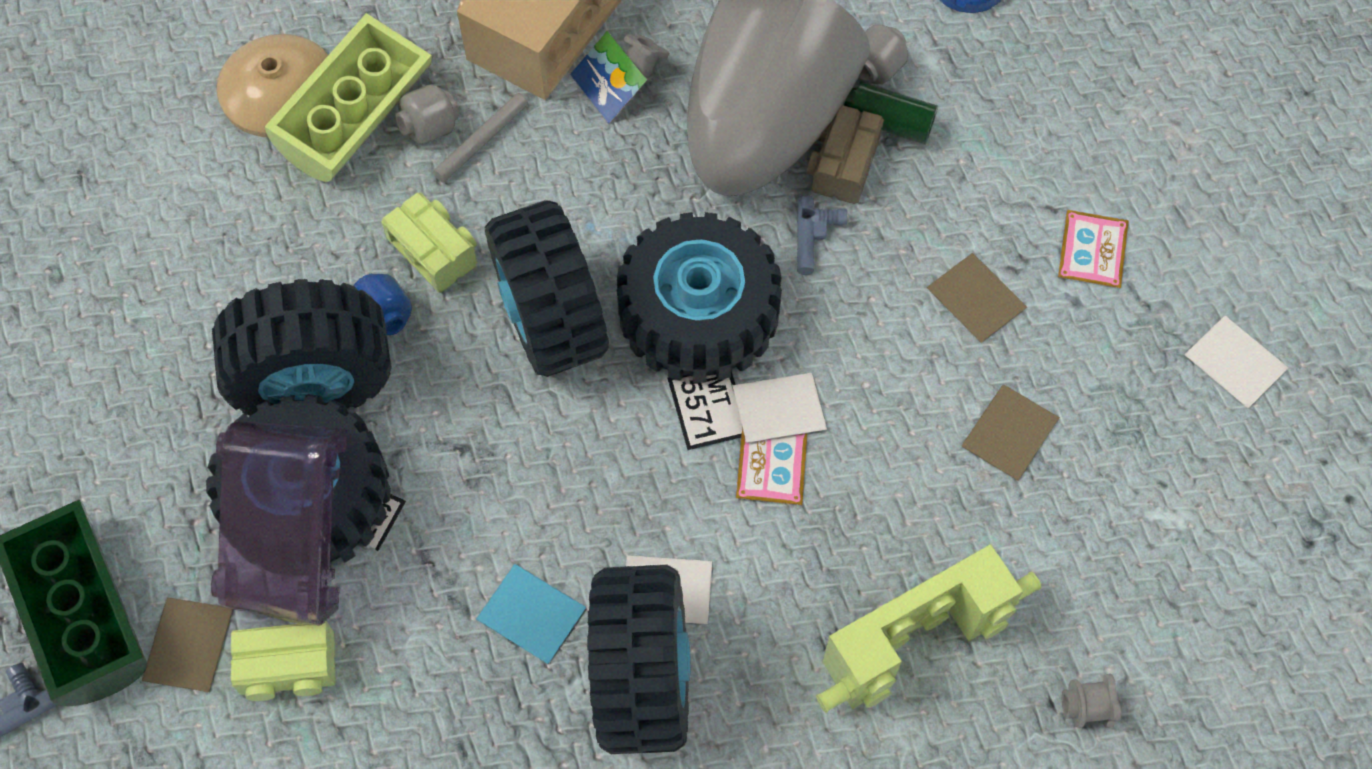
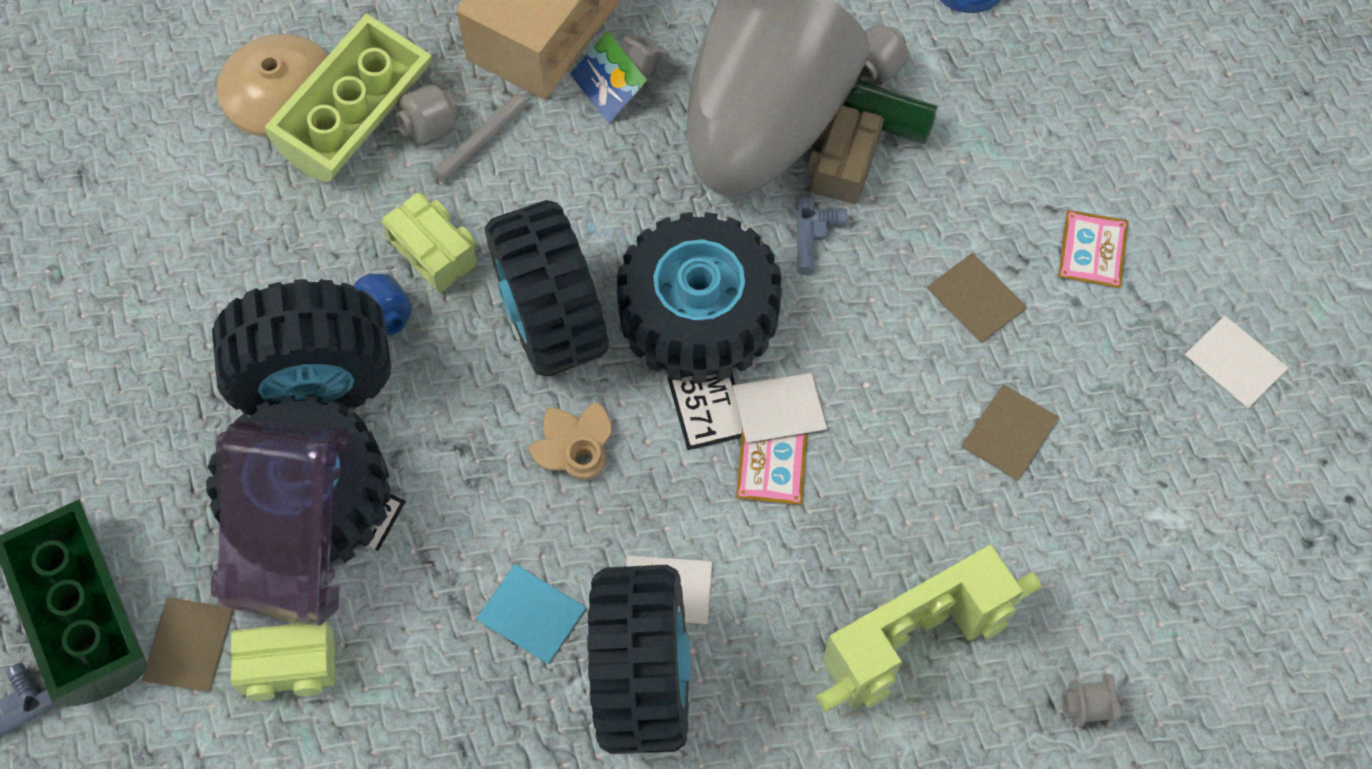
(572, 437): none -> tan plate

